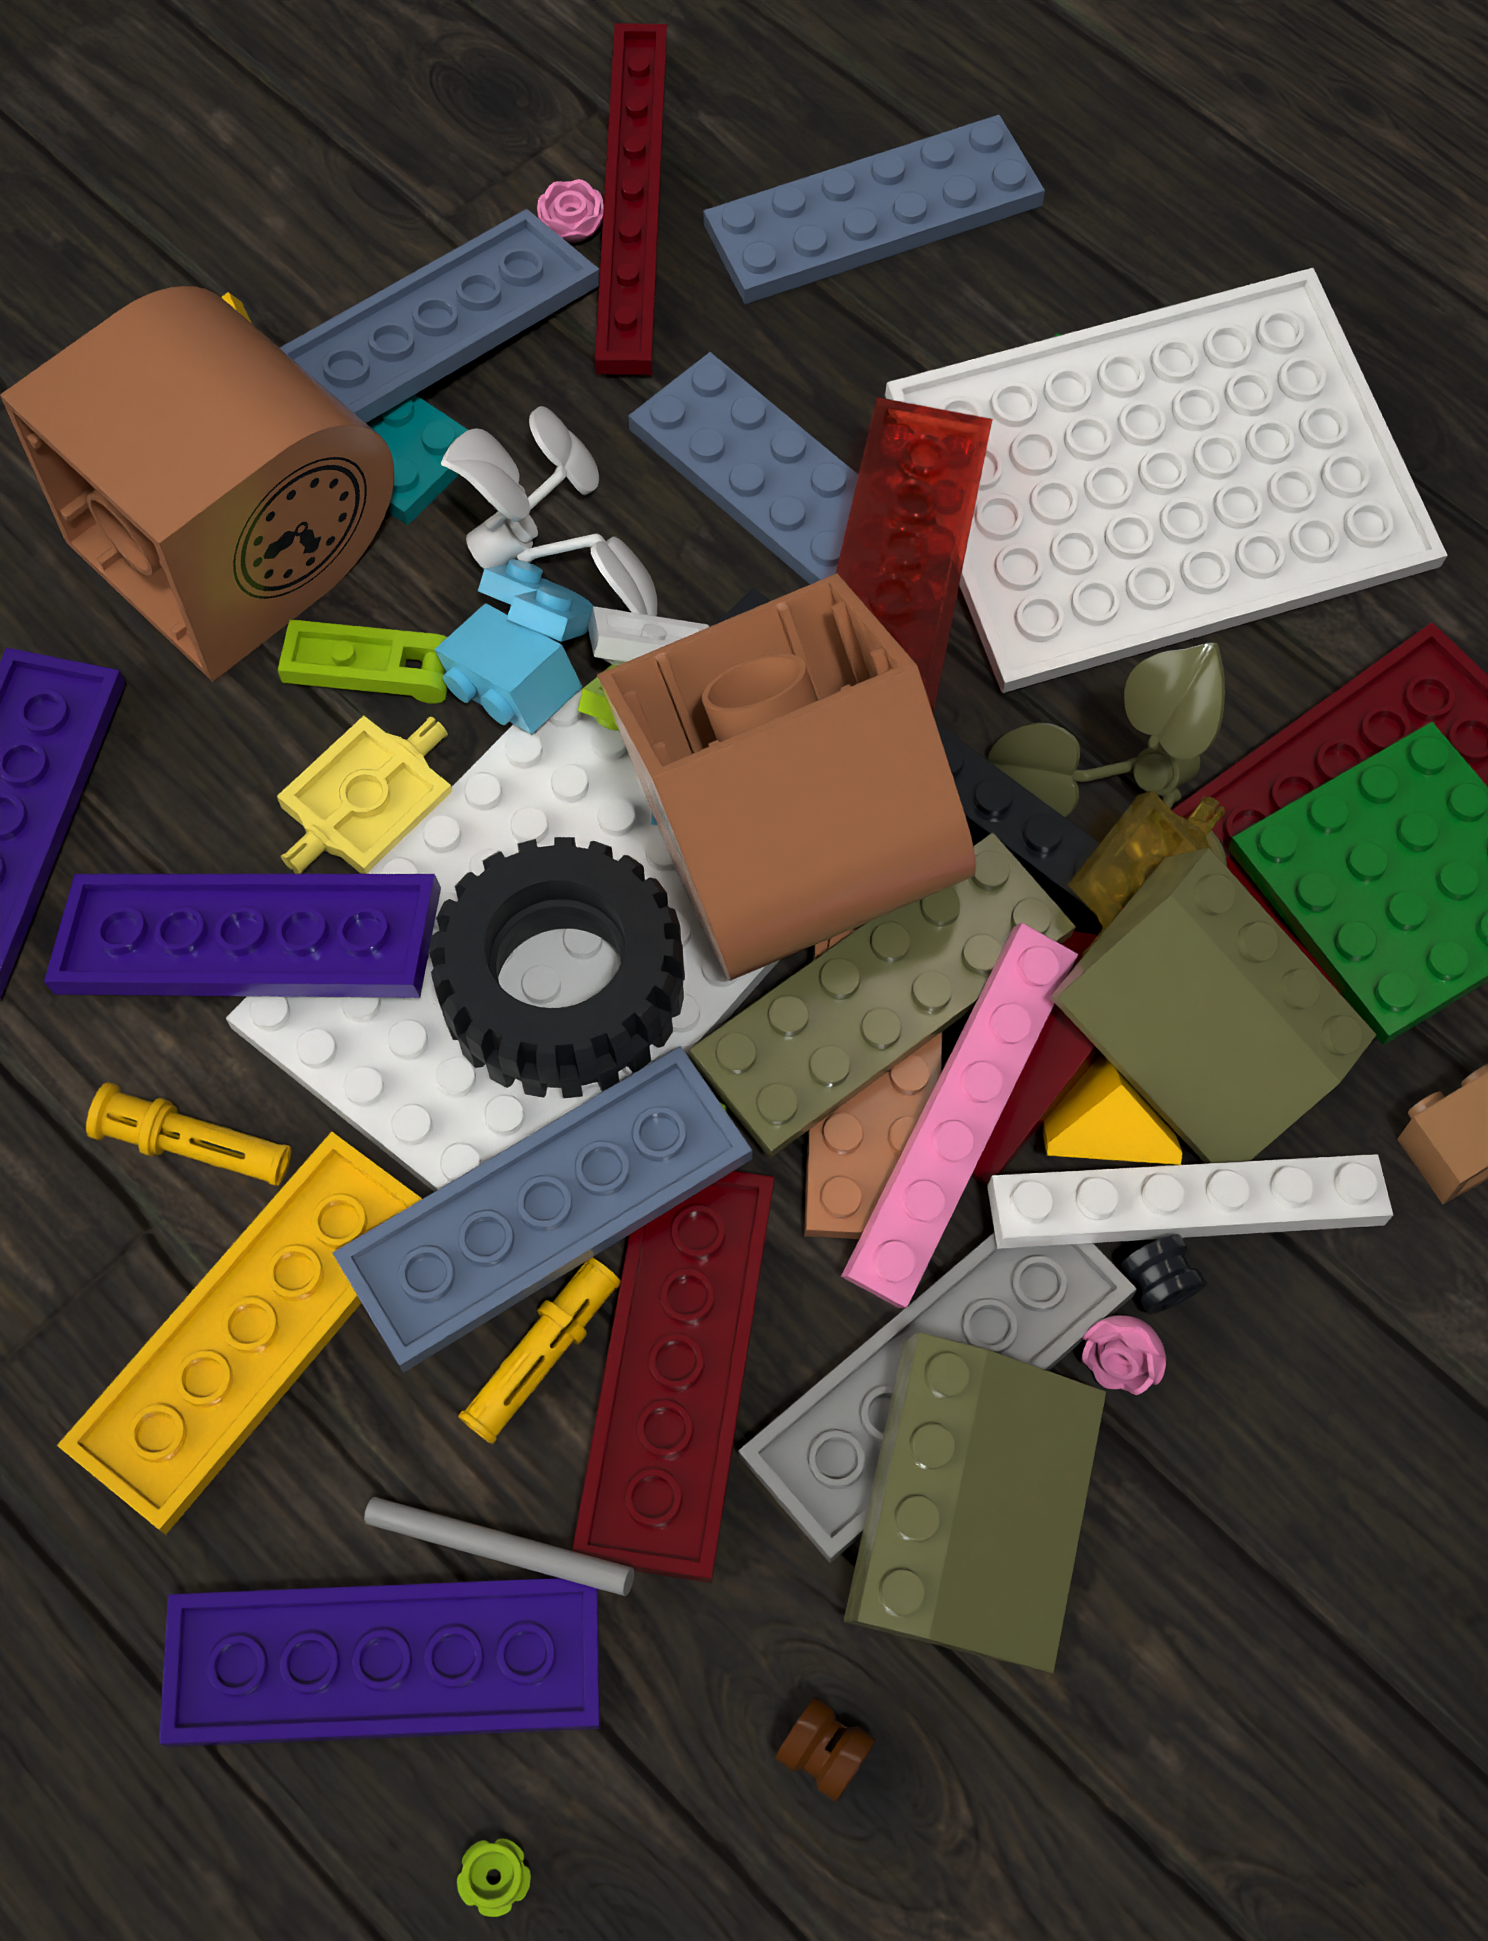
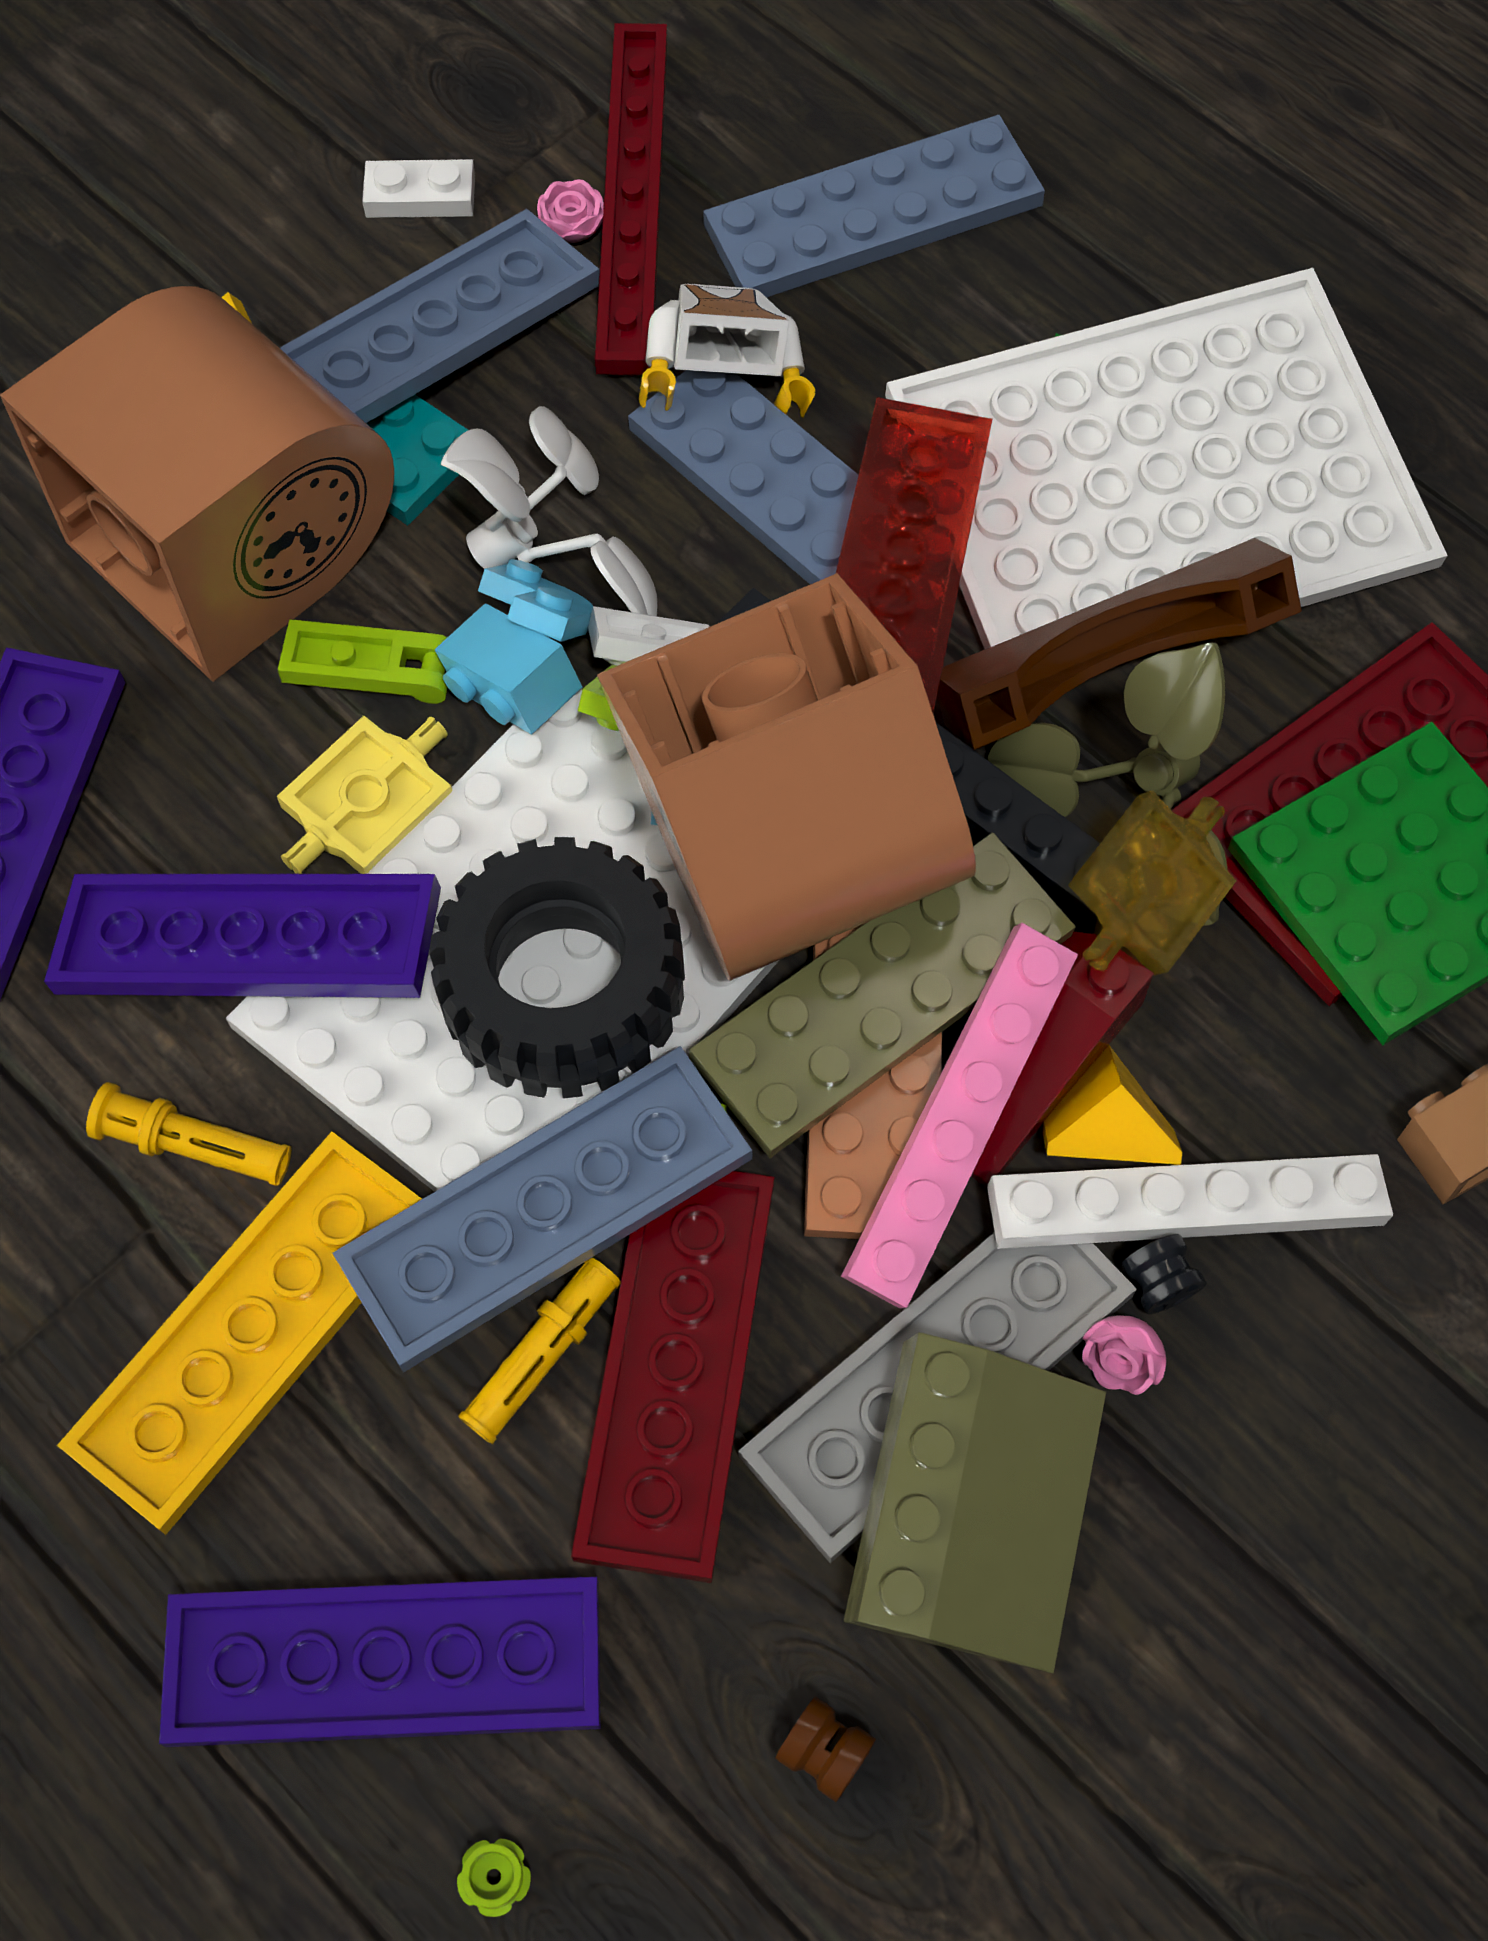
(419, 188): none -> white plate
(500, 1546): light grey bar -> none
(724, 333): none -> white torso
(1209, 599): none -> reddish brown arch
(1212, 1010): olive slope -> none

